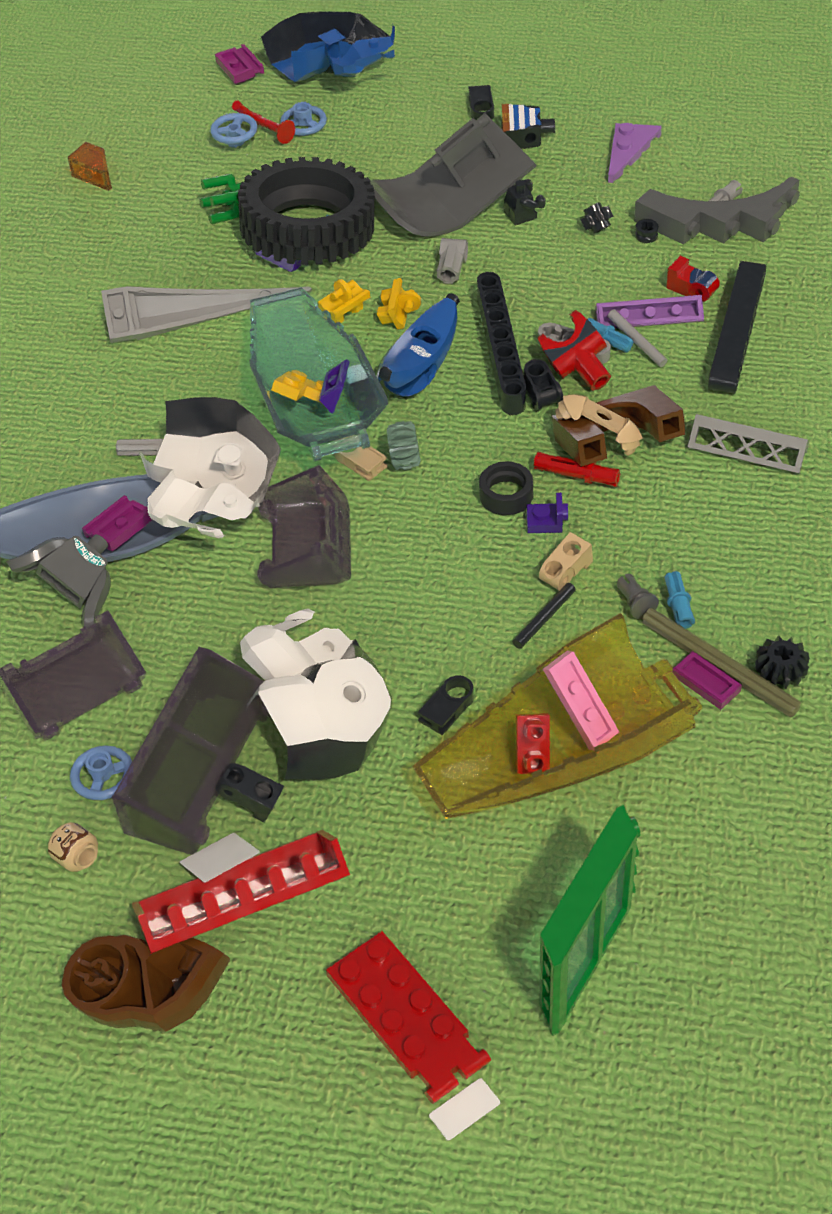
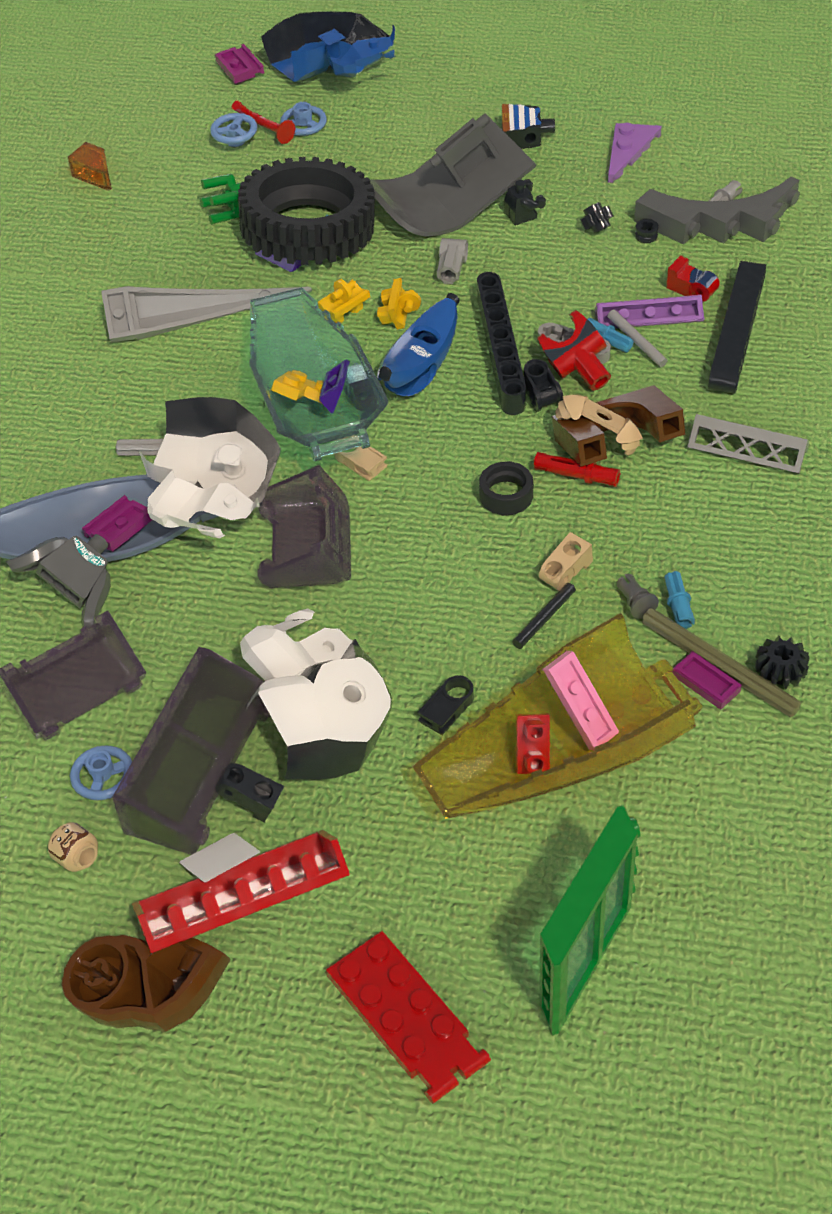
(403, 445): sand green gear -> none
(464, 1109): white sticker -> none
(481, 100): black piece -> none
(547, 517): dark purple bracket -> none

